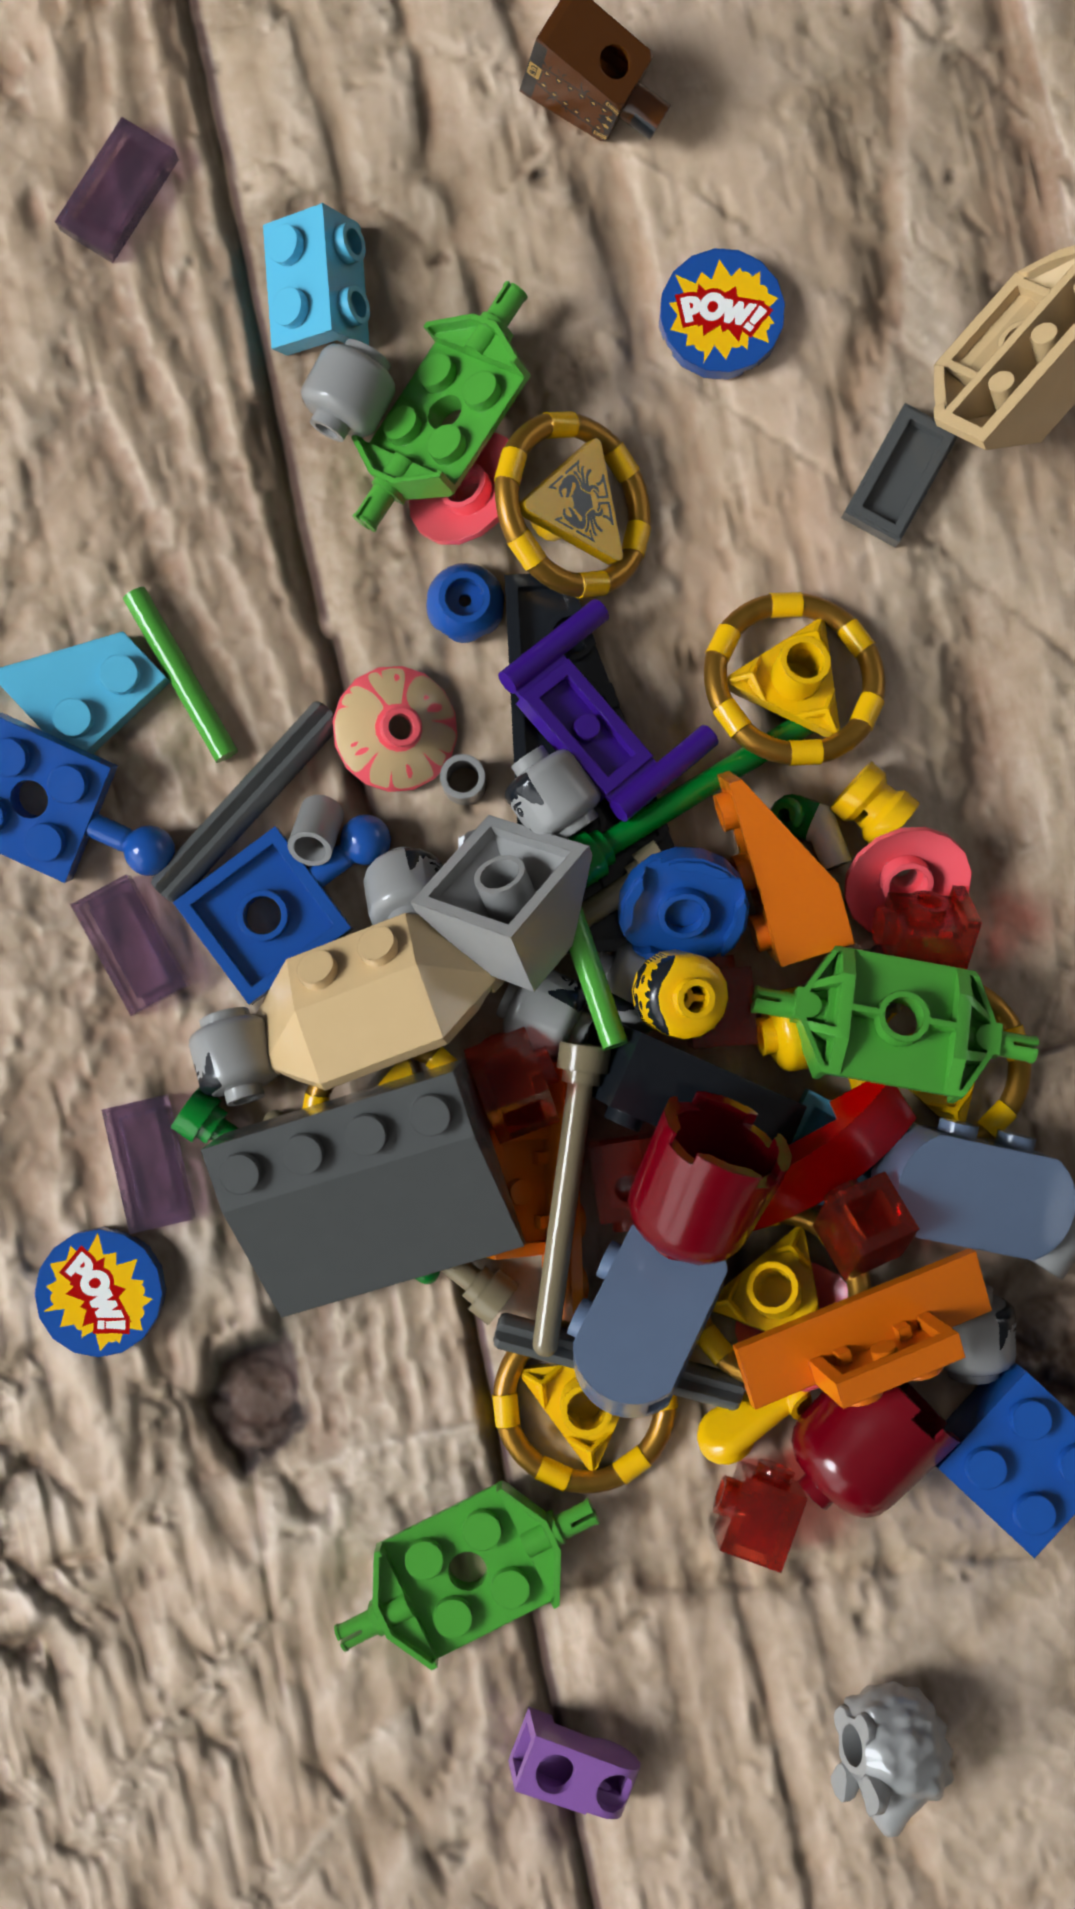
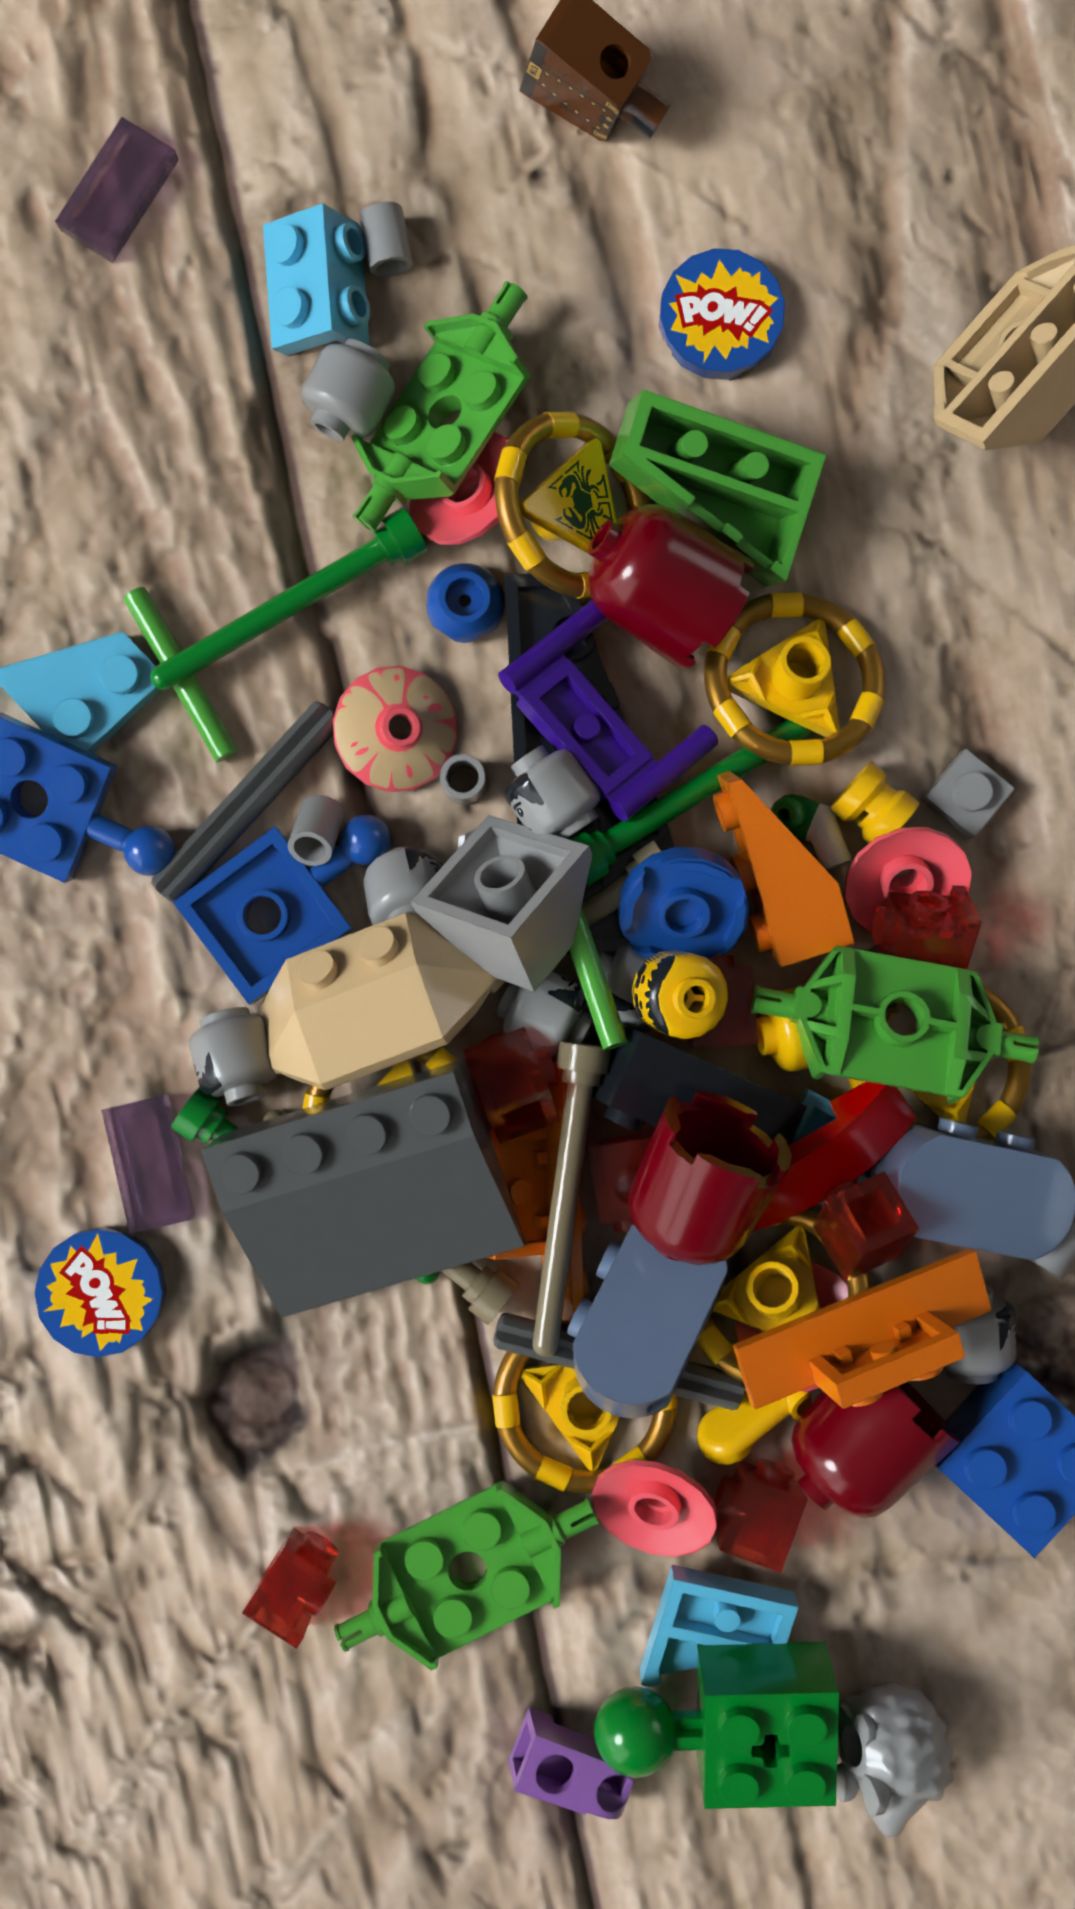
(130, 945): clear purple tile -> none
(293, 1586): none -> clear red brick
(386, 239): none -> light grey hinge
(392, 542): none -> green piece
(654, 1508): none -> coral dish
(667, 581): none -> dark red cylinder
(712, 1611): none -> medium azure wing
(722, 477): none -> bright green wedge
(758, 1728): none -> green brick
(899, 476): dark grey tile -> none
(967, 794): none -> light grey plate

